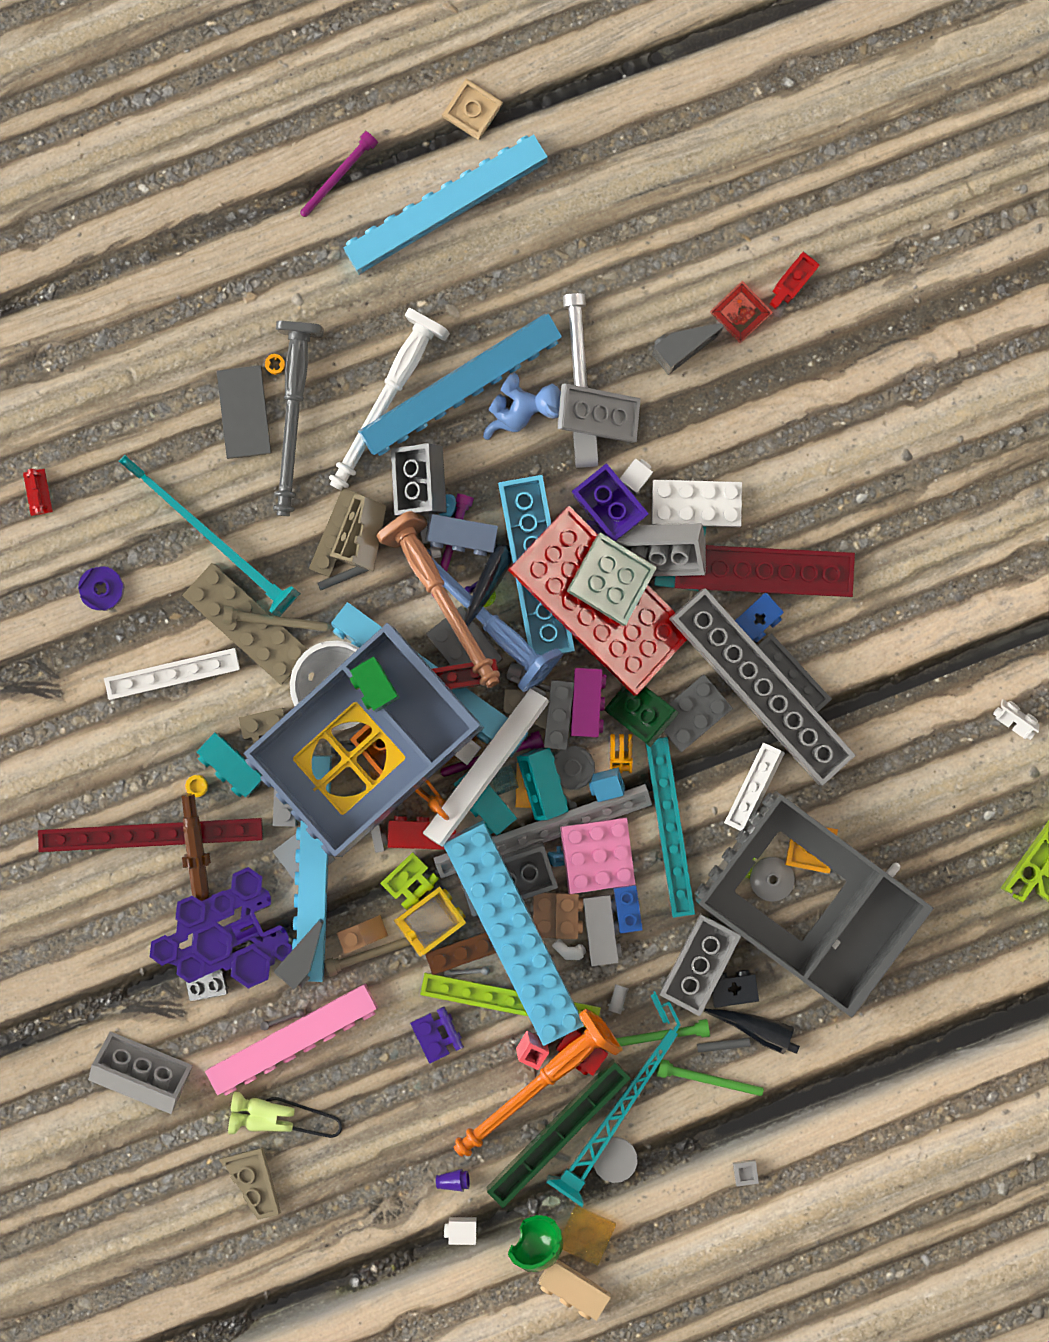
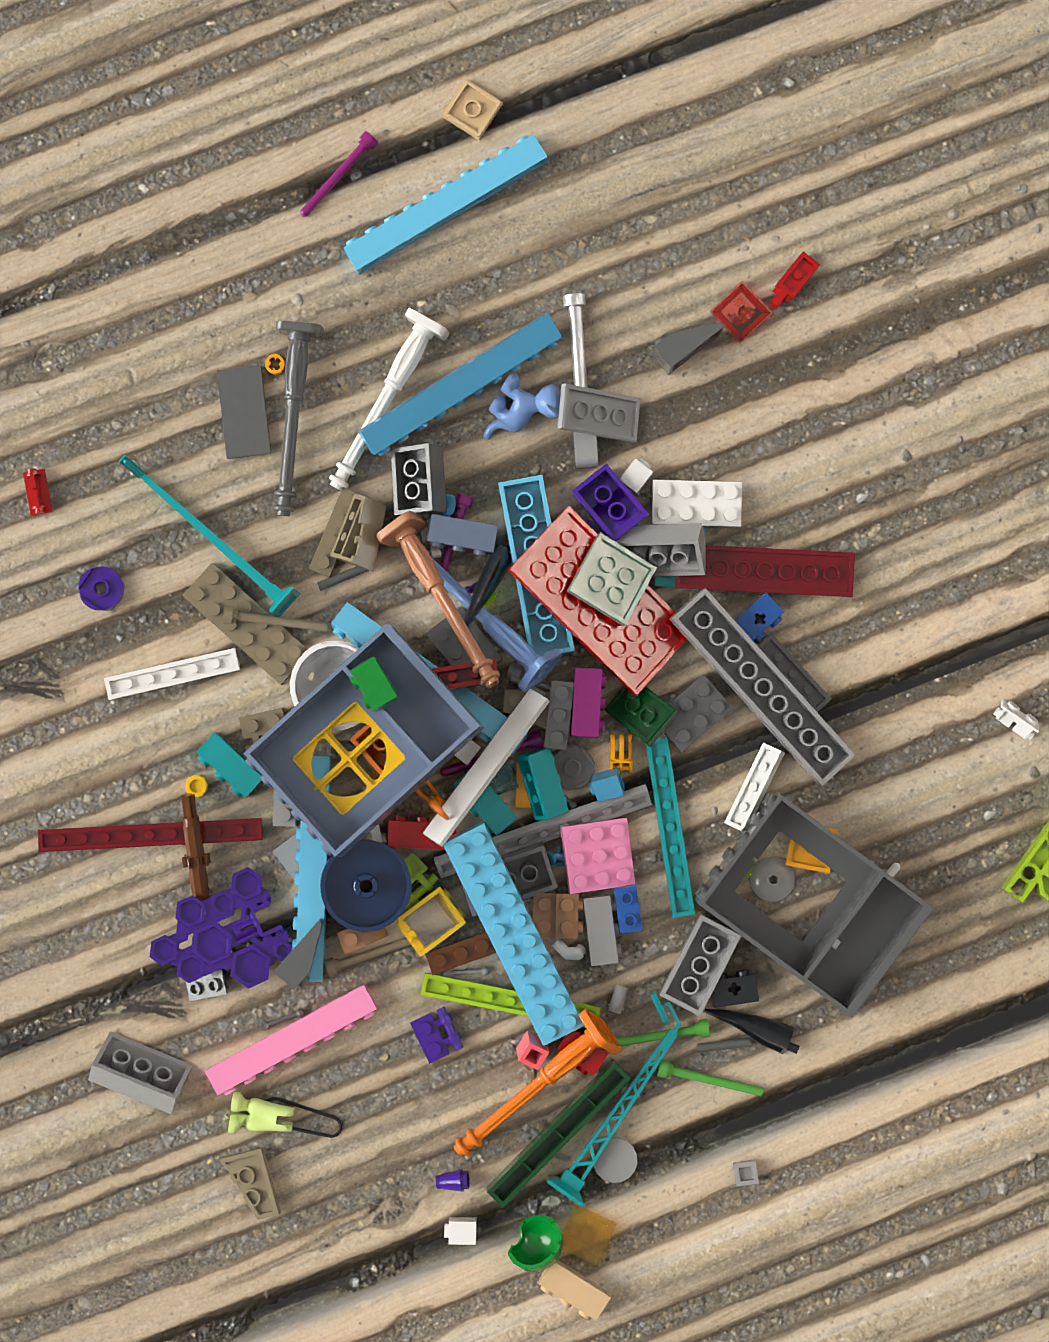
(372, 908): none -> dark blue piece

